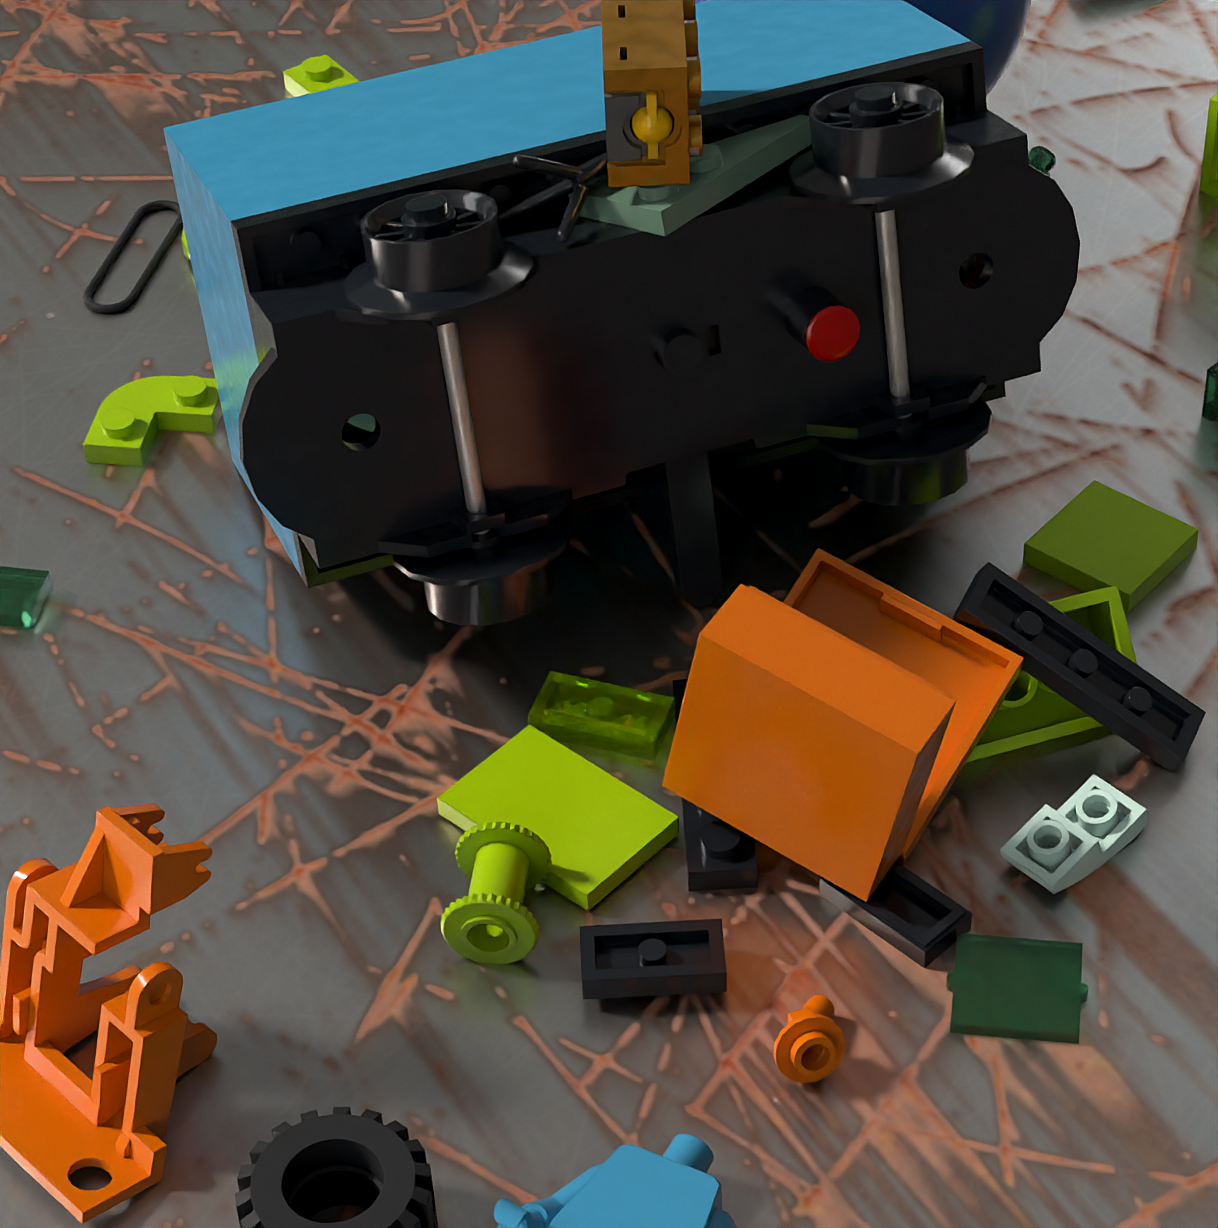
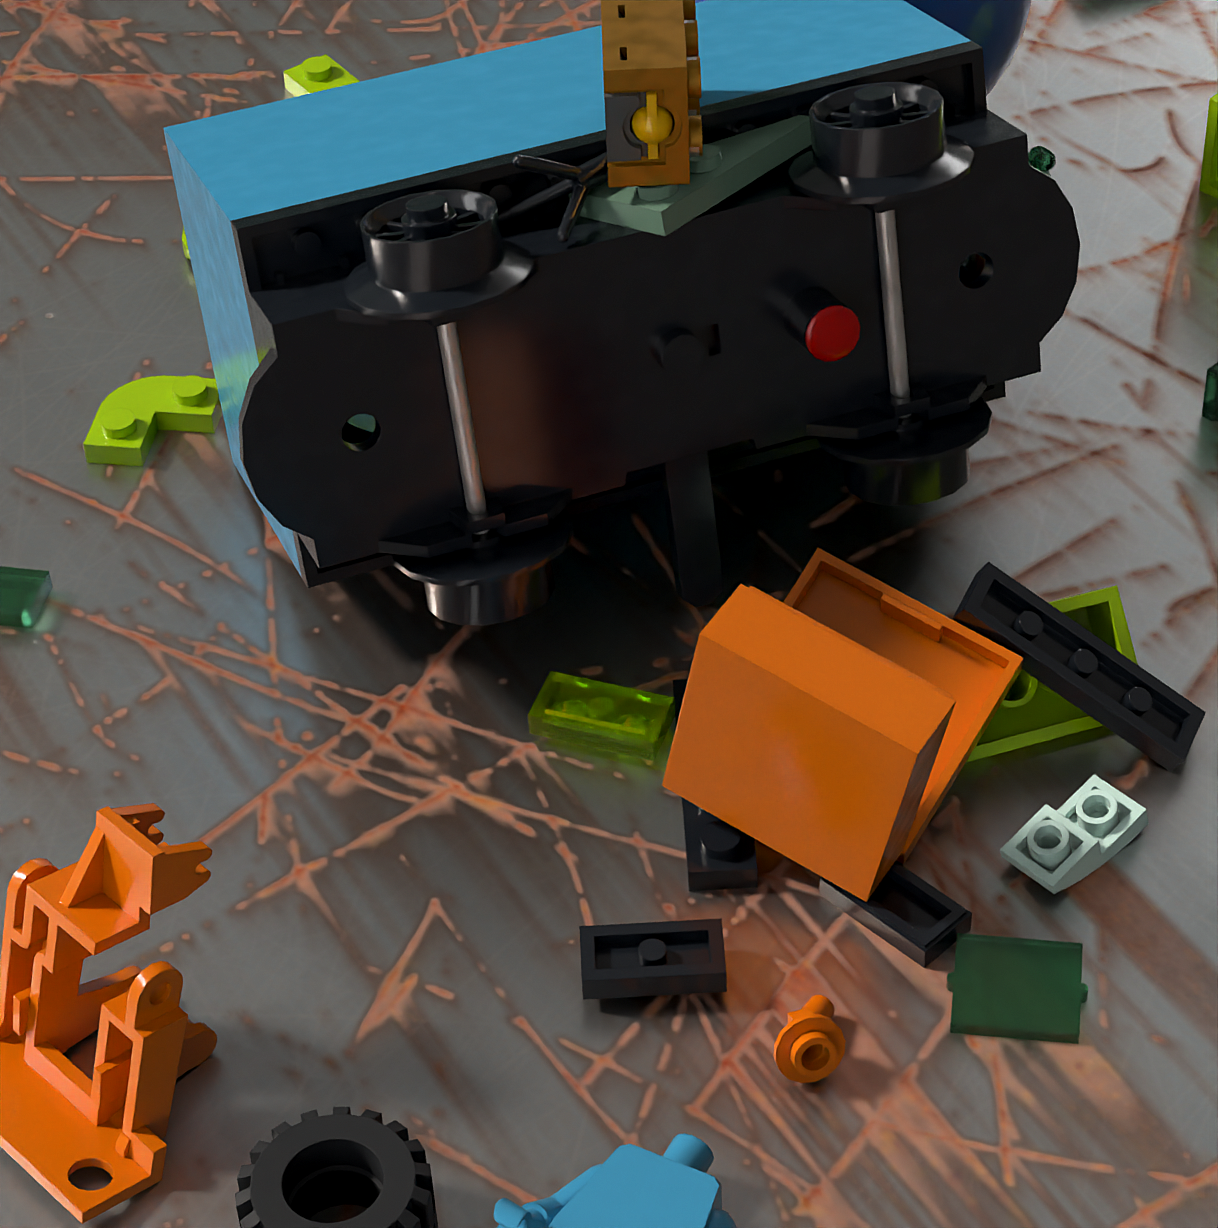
(116, 249): black piece -> none
(491, 920): lime hose -> none
(582, 813): lime tile -> none
(1109, 542): lime tile -> none

